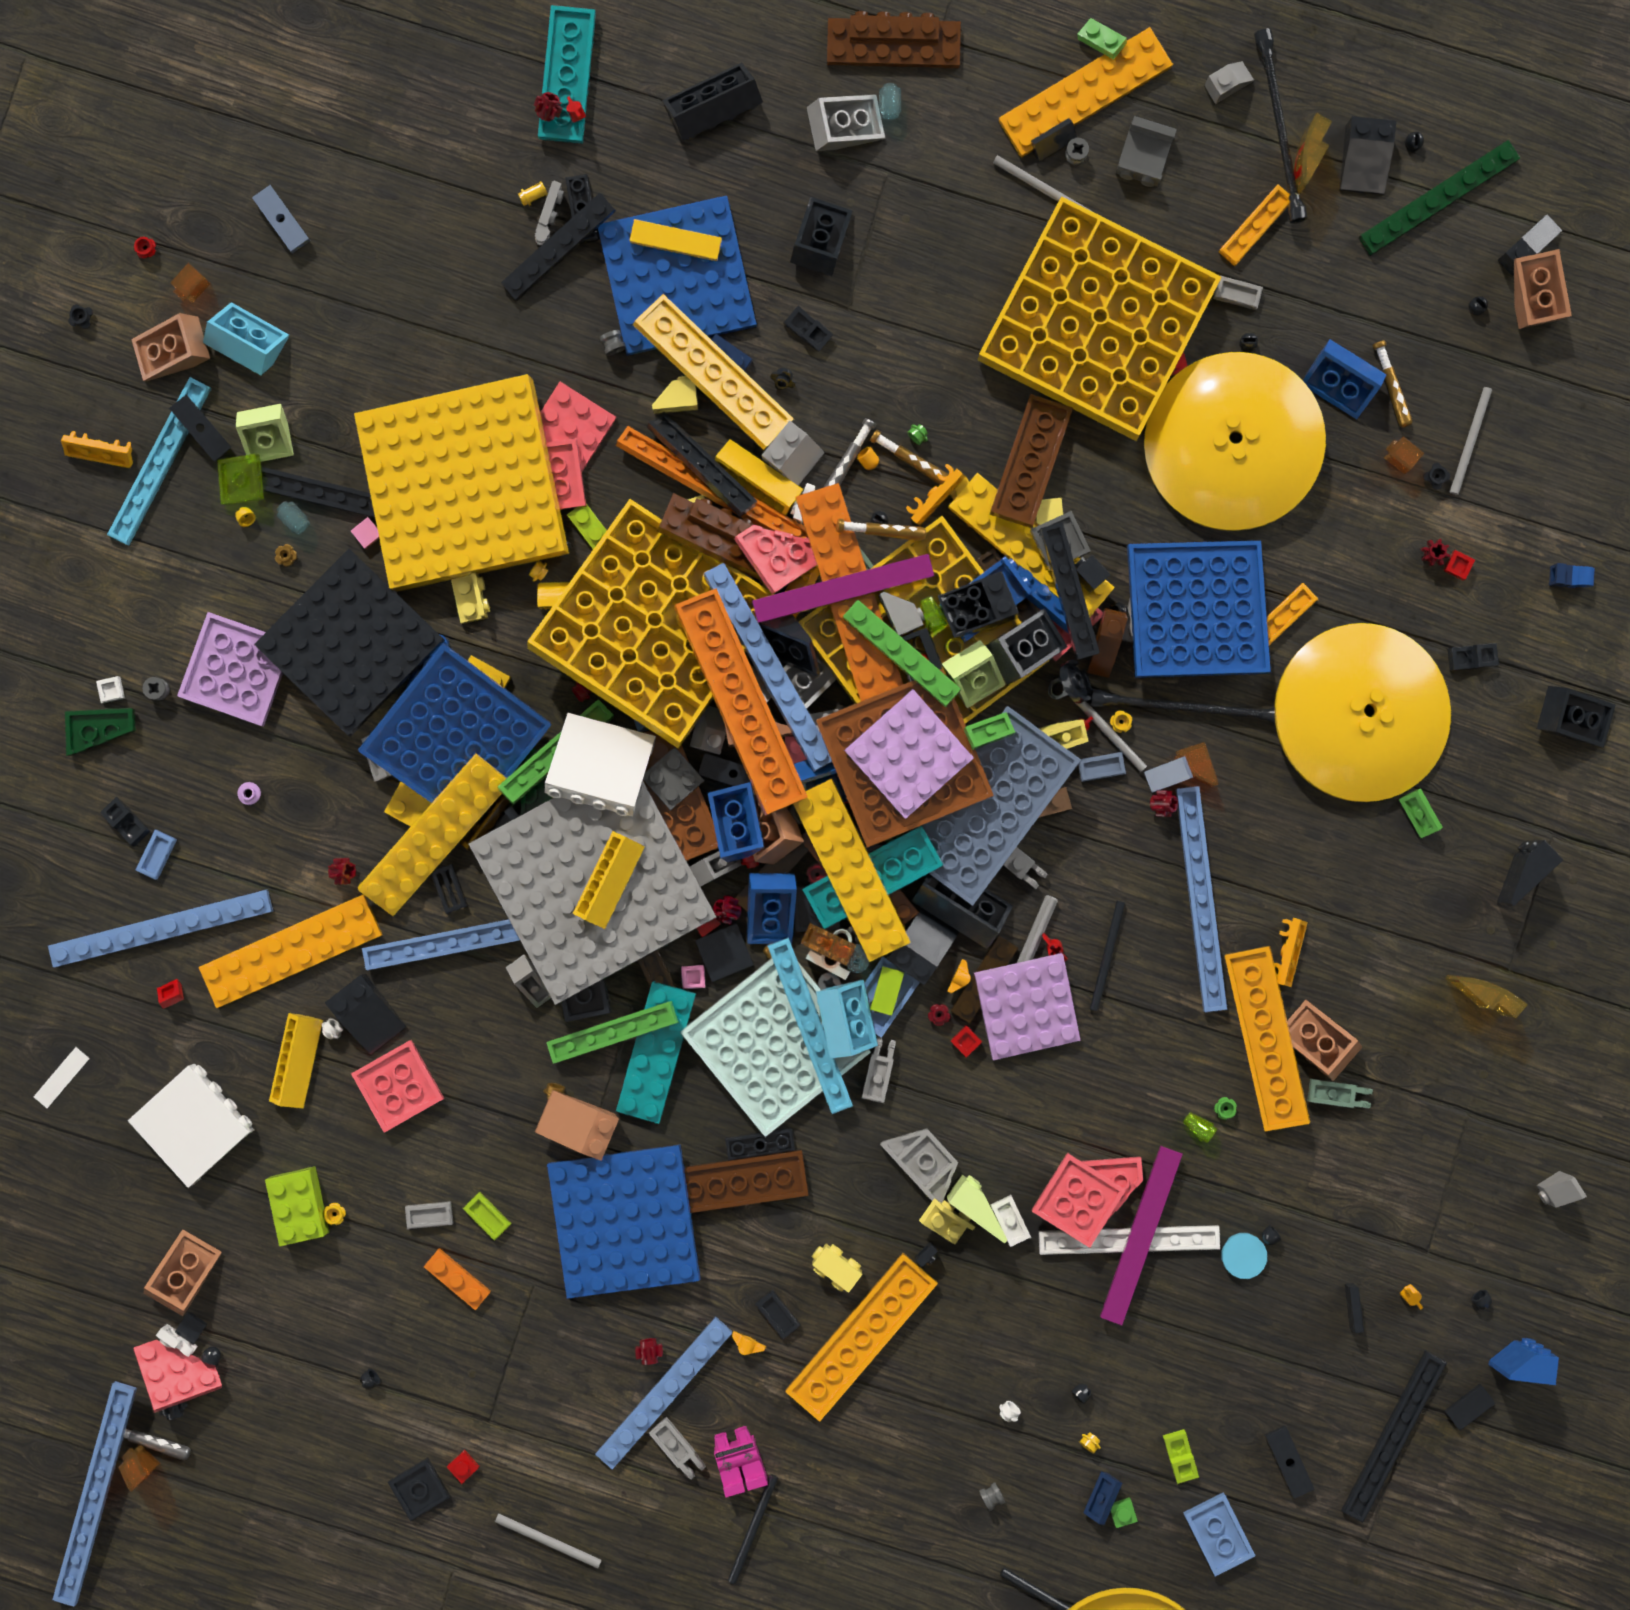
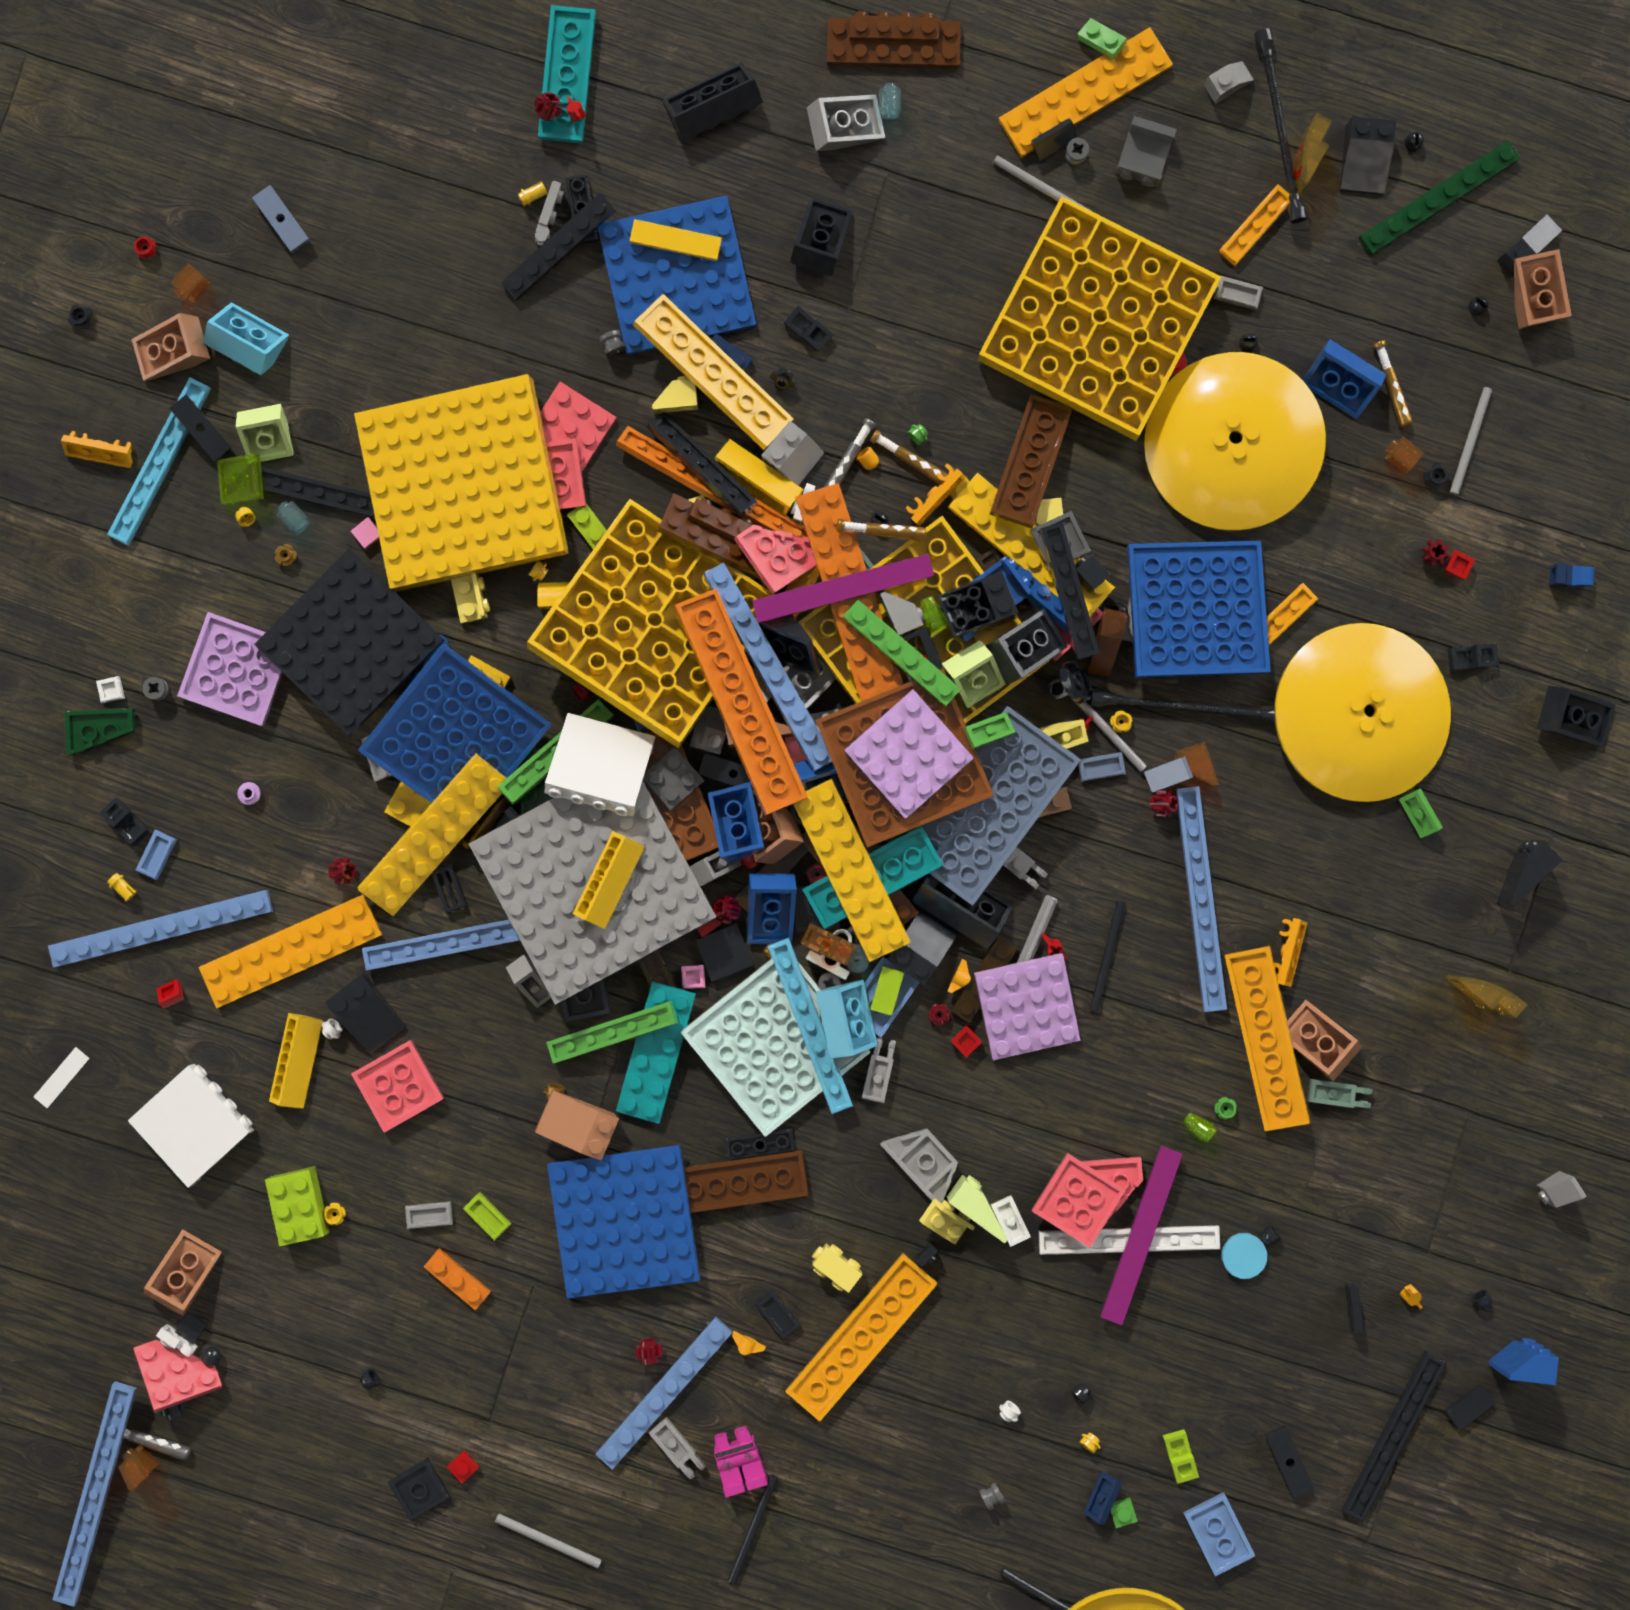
(121, 886): none -> yellow pin

